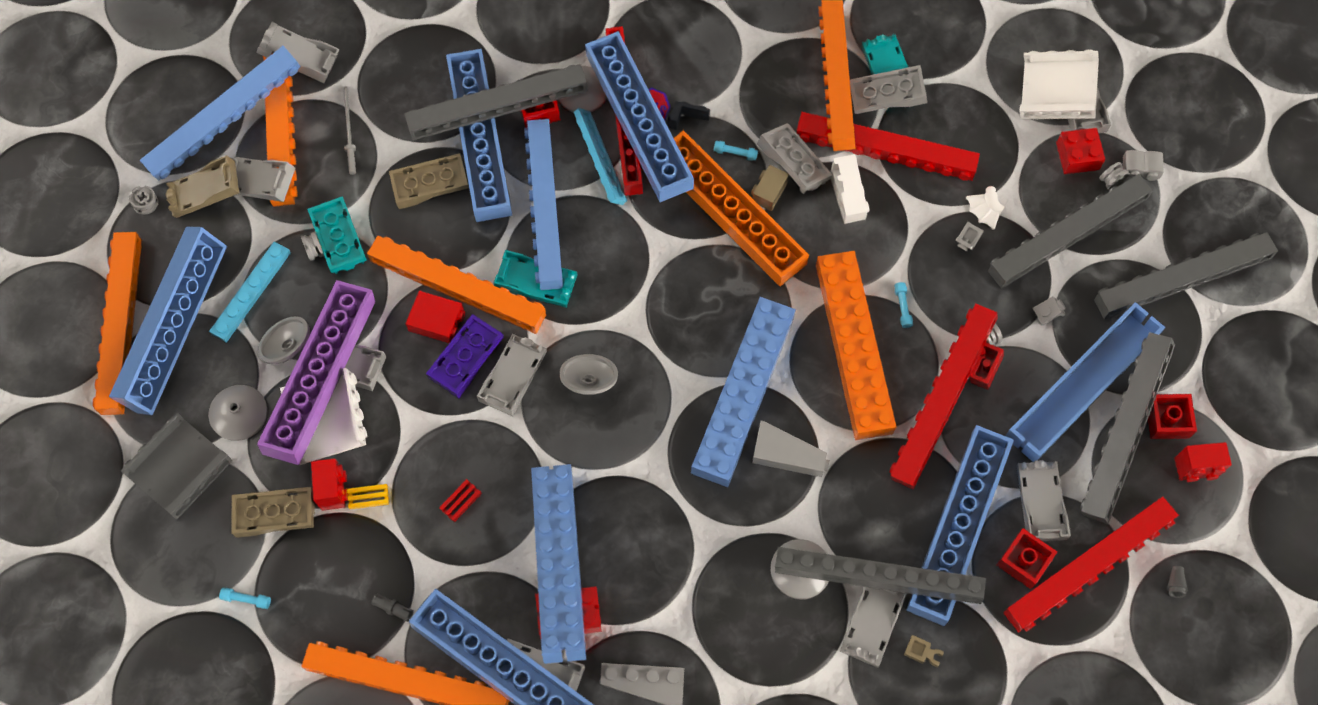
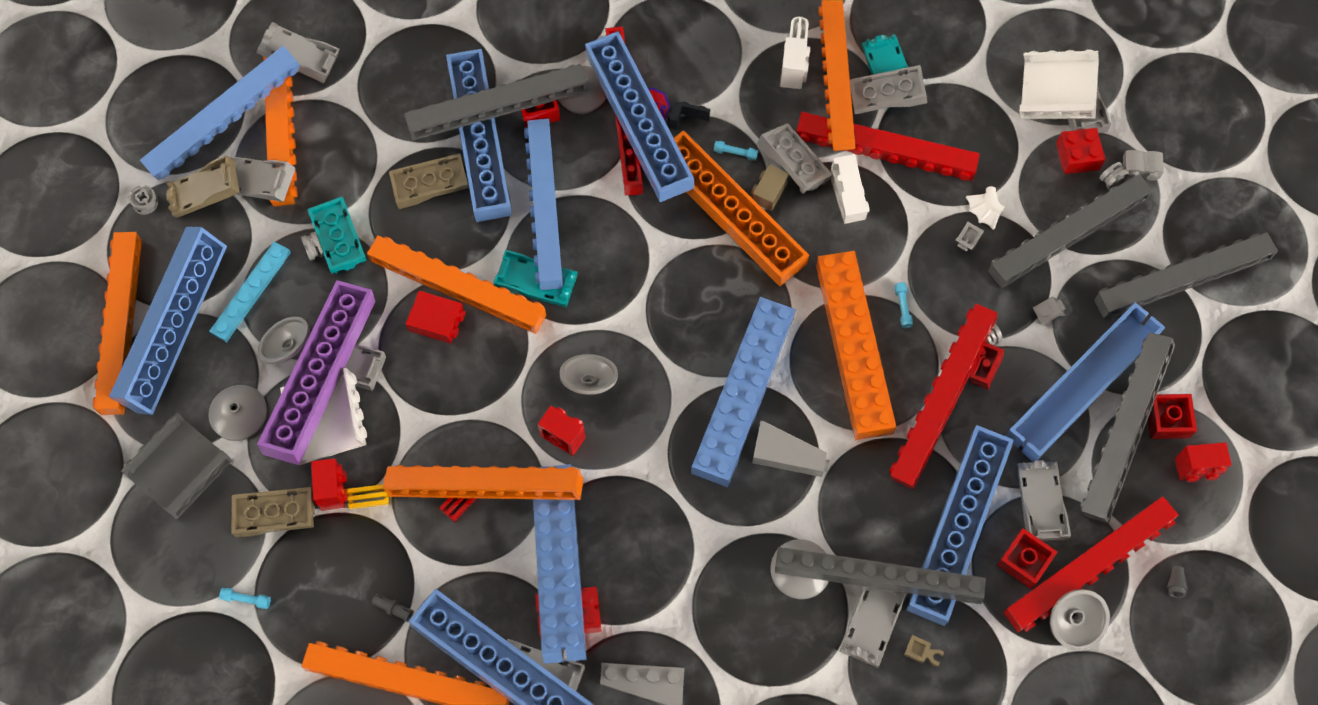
(350, 148): light grey sword -> none
(464, 356): dark purple piece -> none
(484, 482): none -> orange brick
(512, 375): light grey piece -> none
(562, 430): none -> red brick
(600, 156): medium azure plate -> none
(796, 55): none -> white brick
(1087, 626): none -> light grey dish

